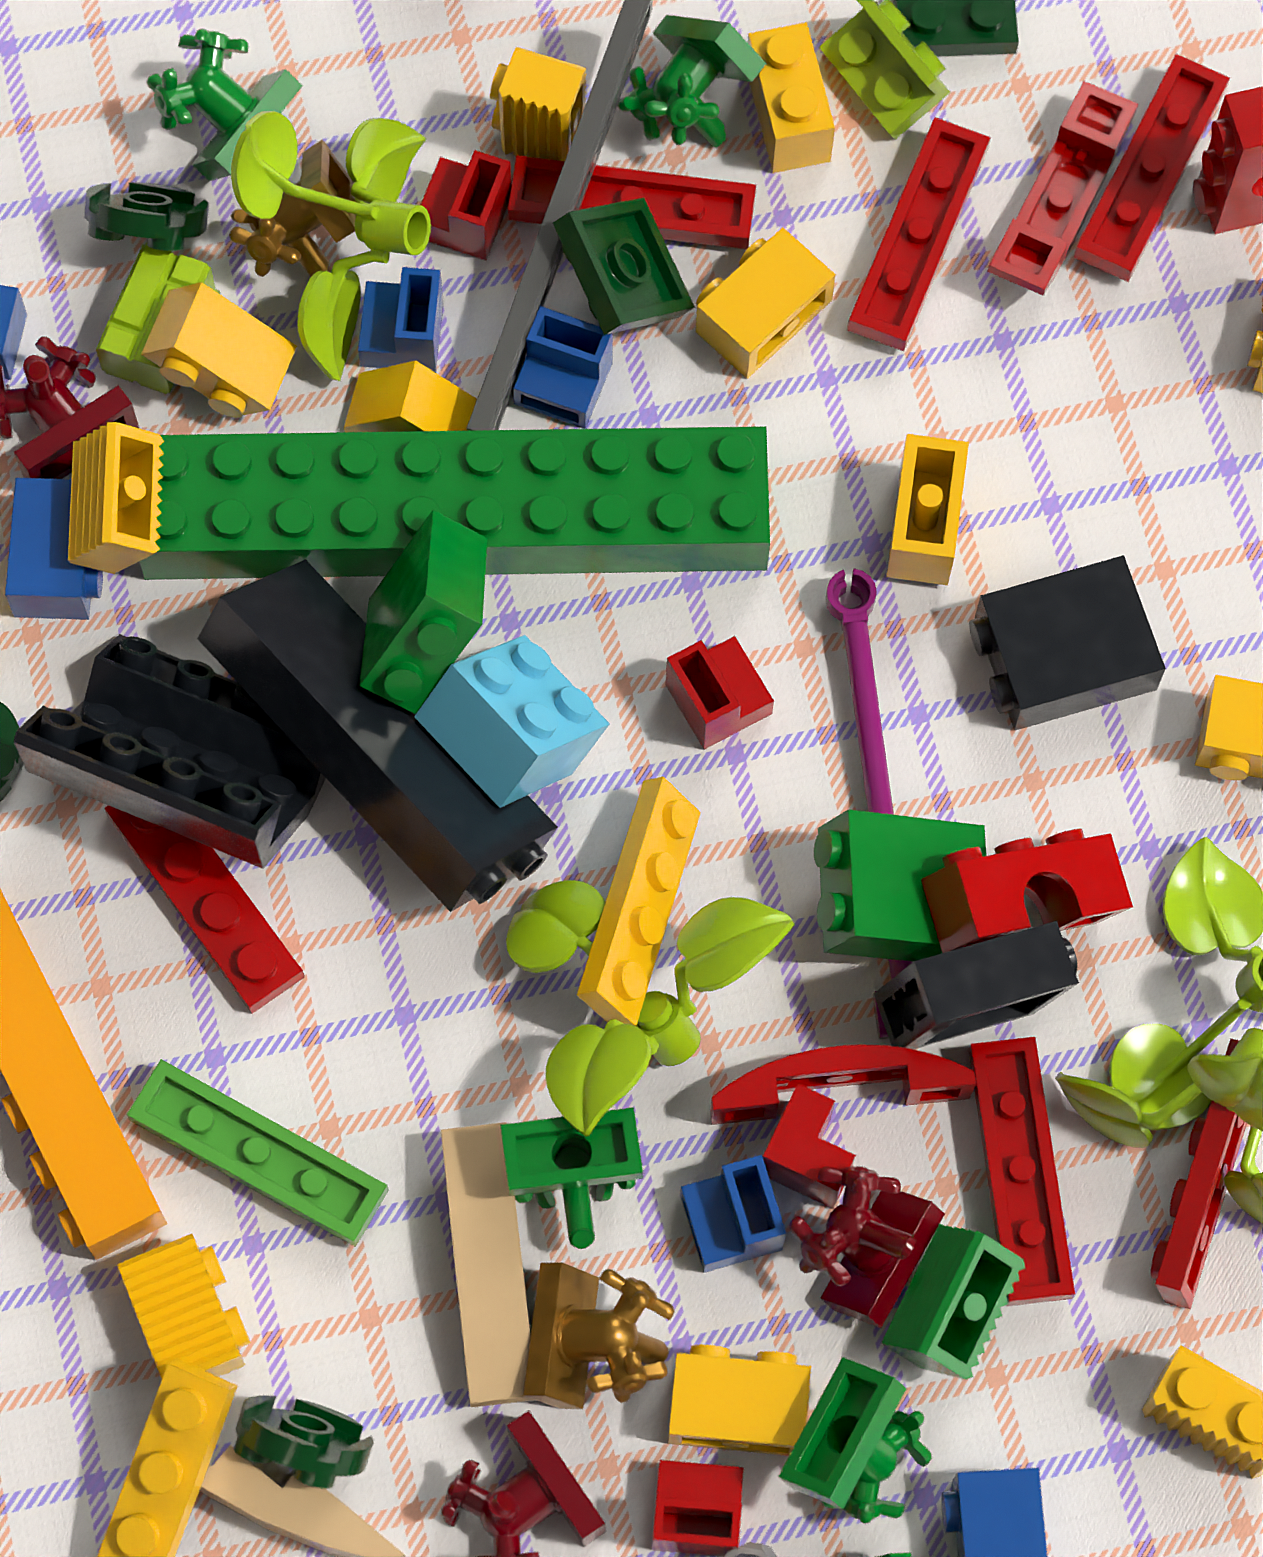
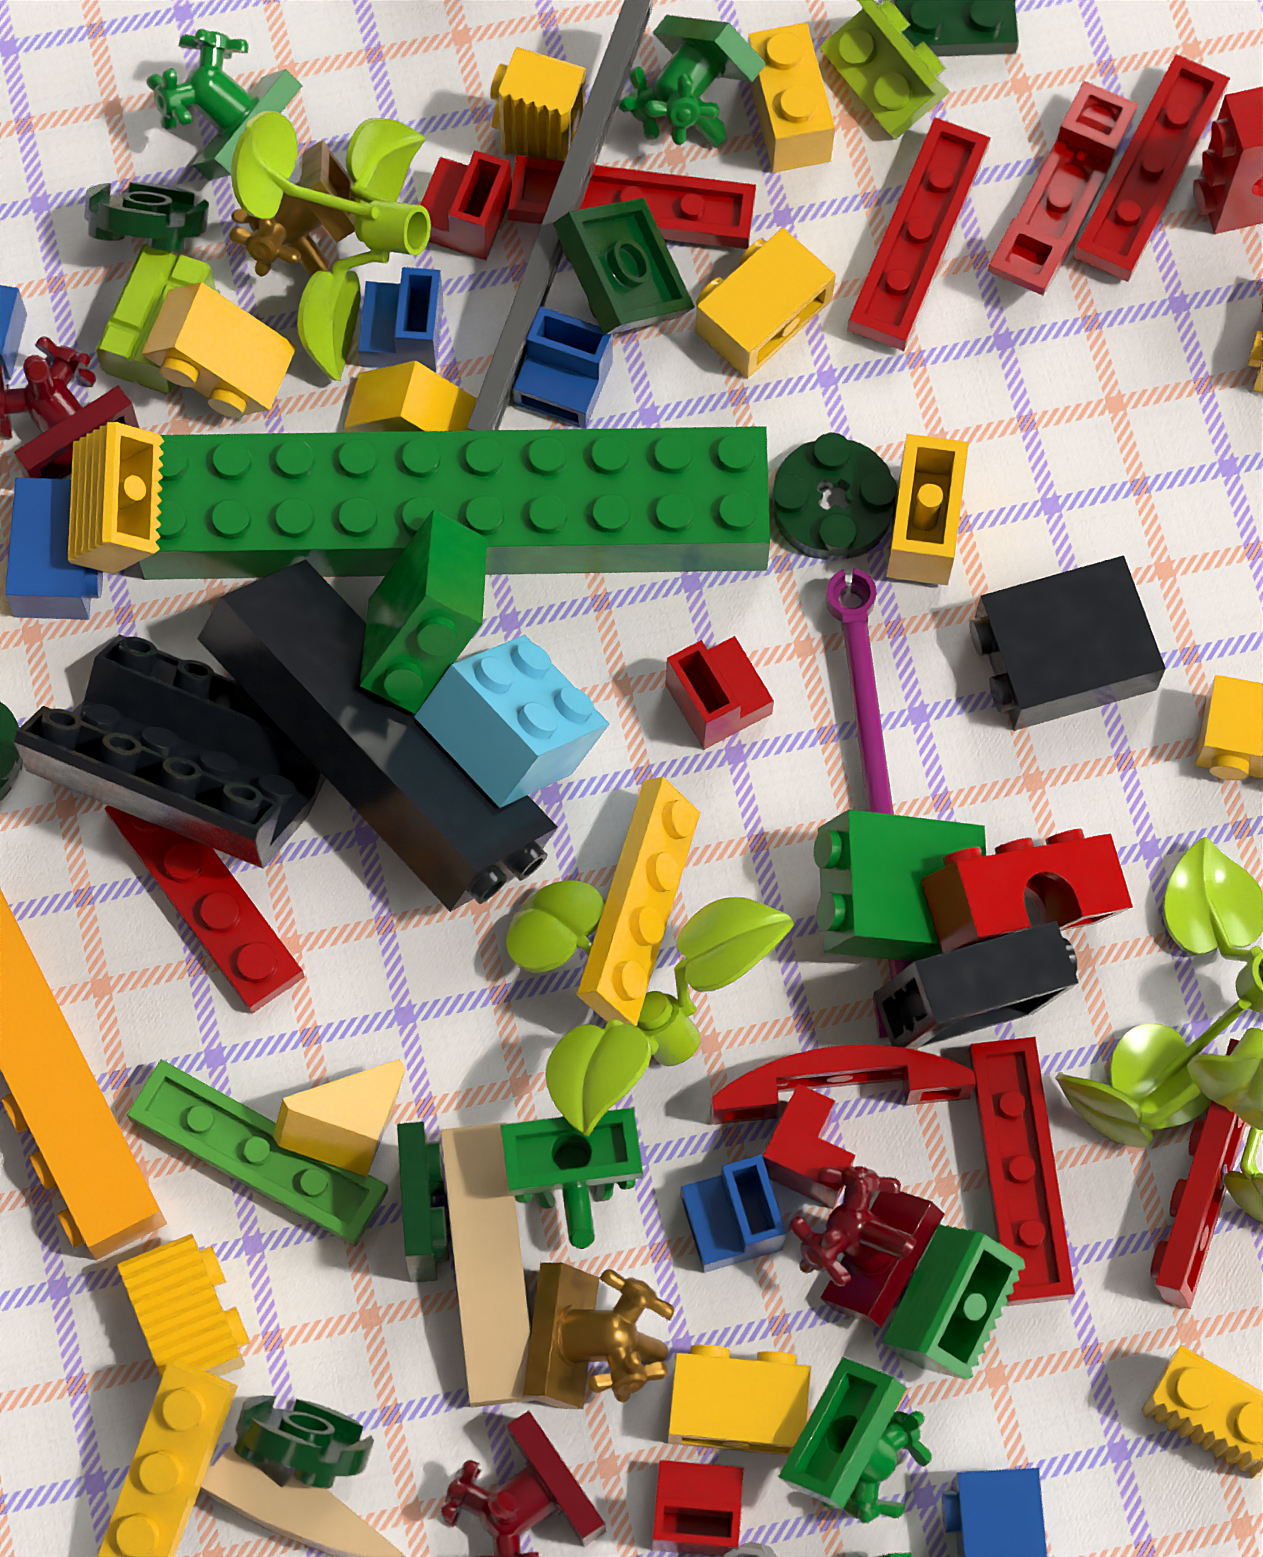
(342, 1118): none -> yellow slope
(422, 1223): none -> dark green plate
(837, 531): none -> dark green plate

